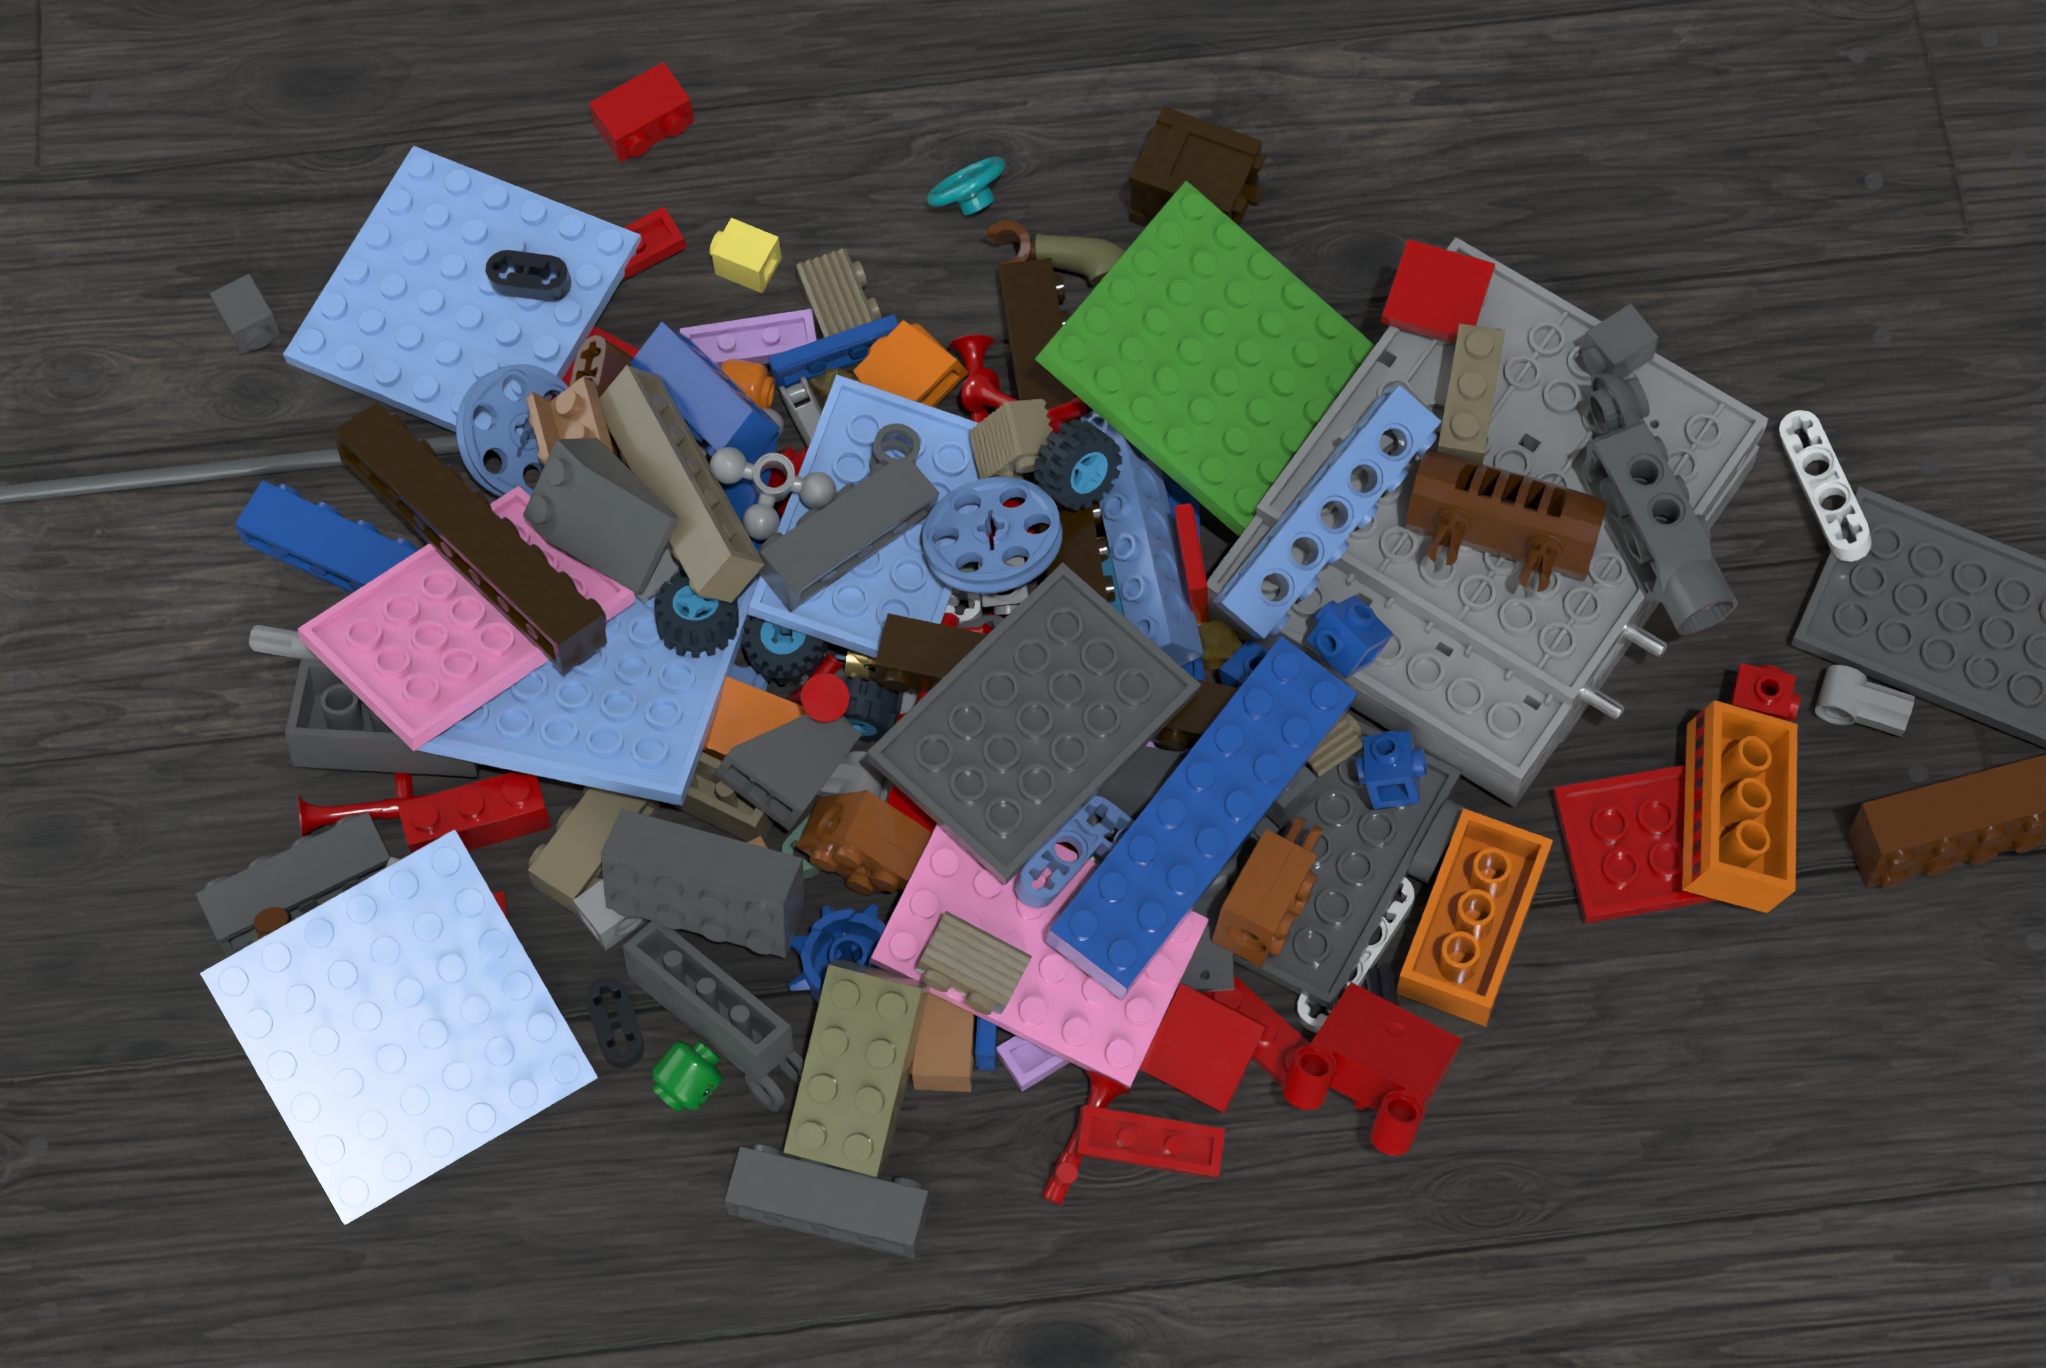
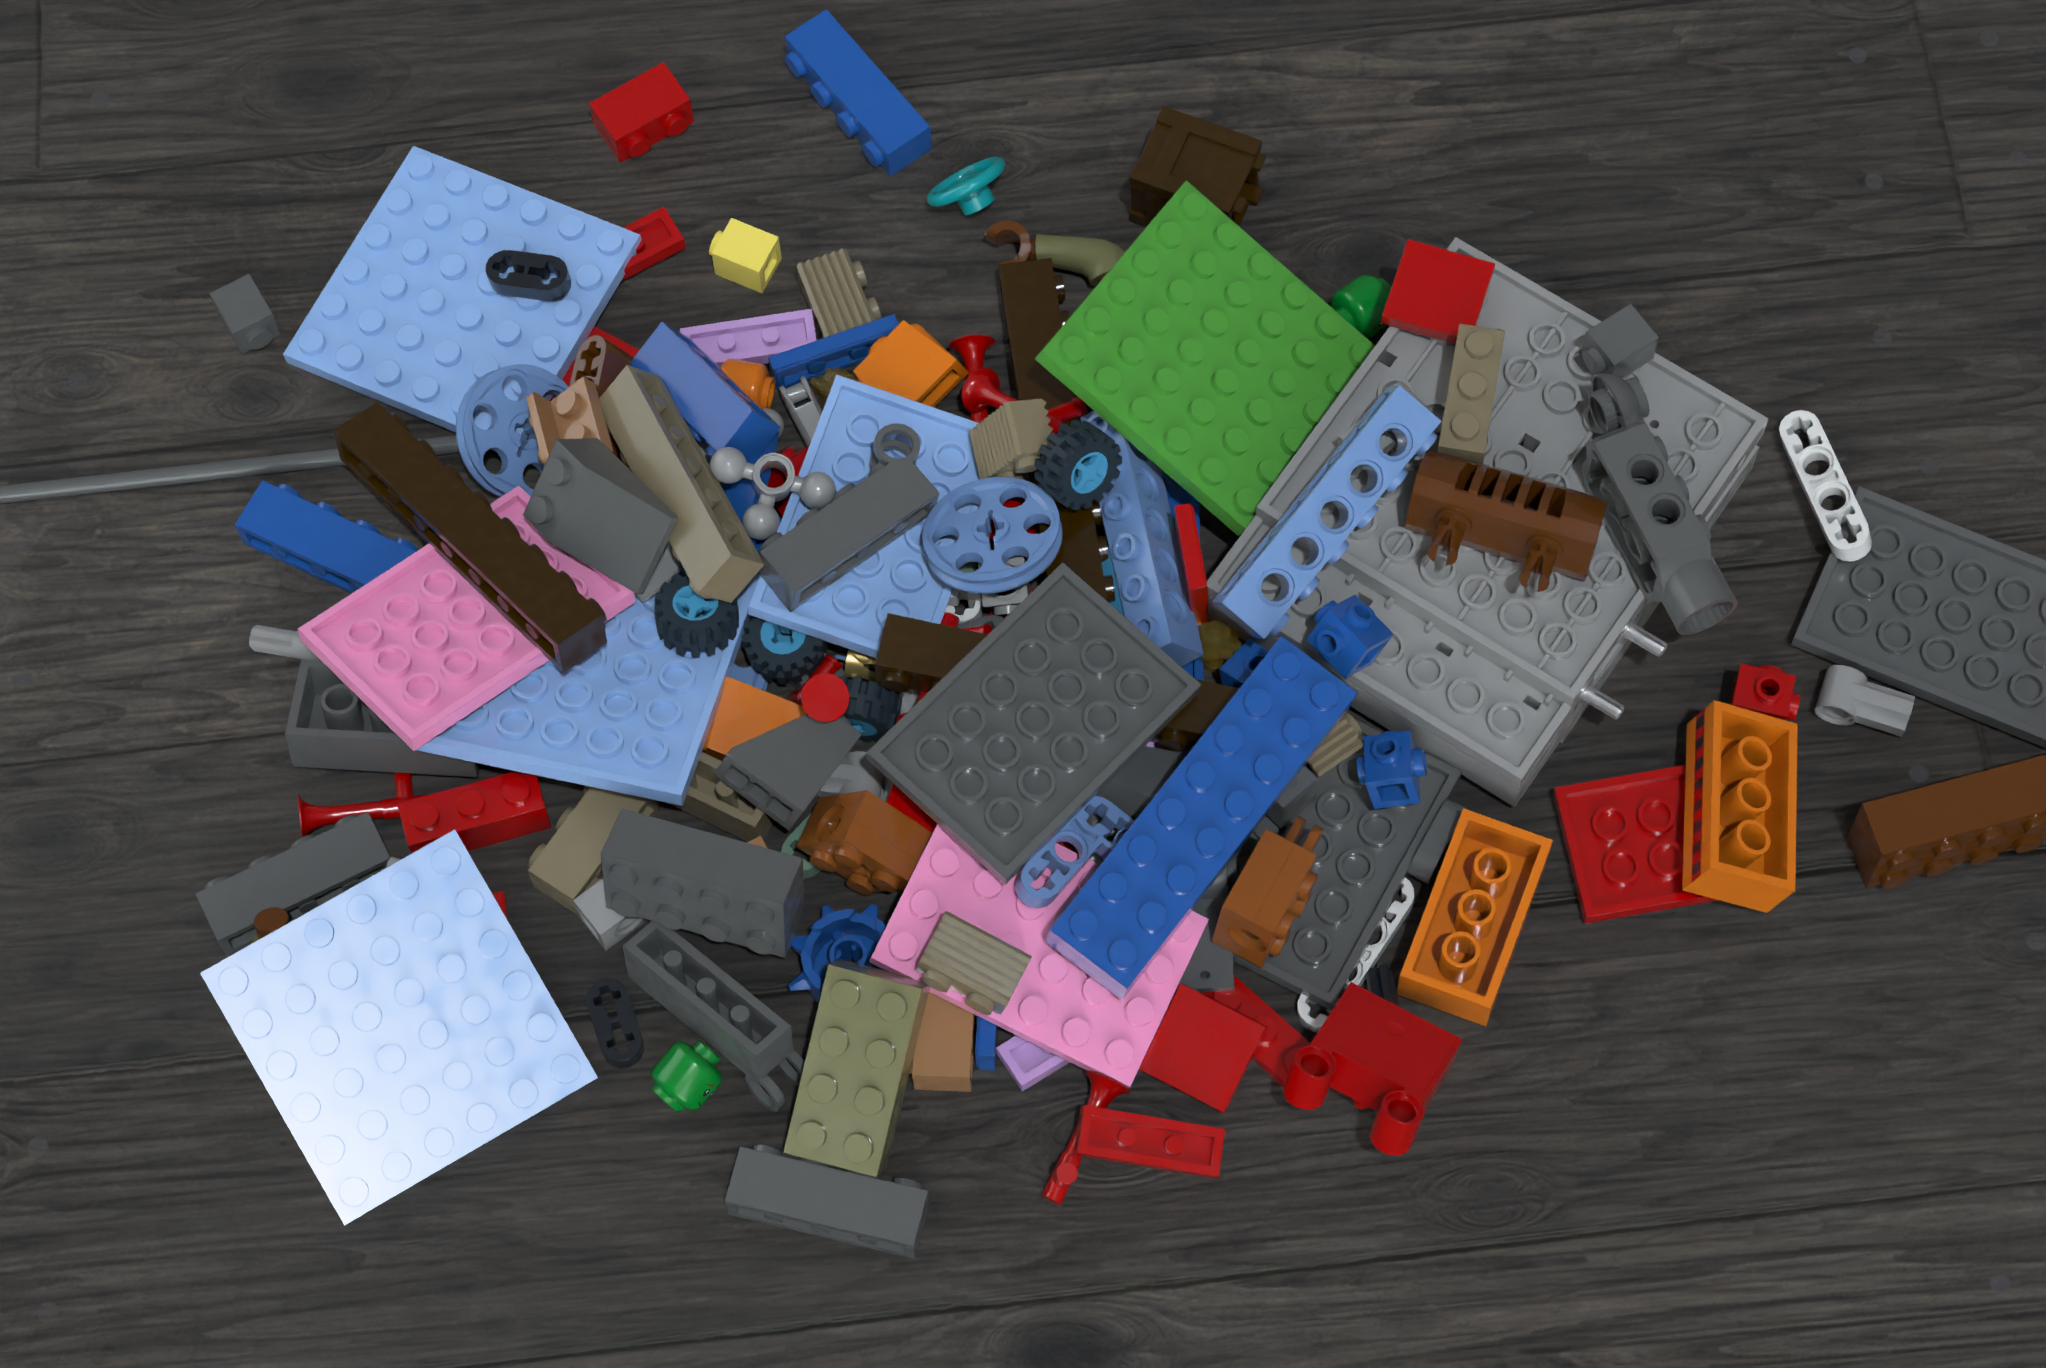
(857, 93): none -> blue brick
(1363, 303): none -> green head

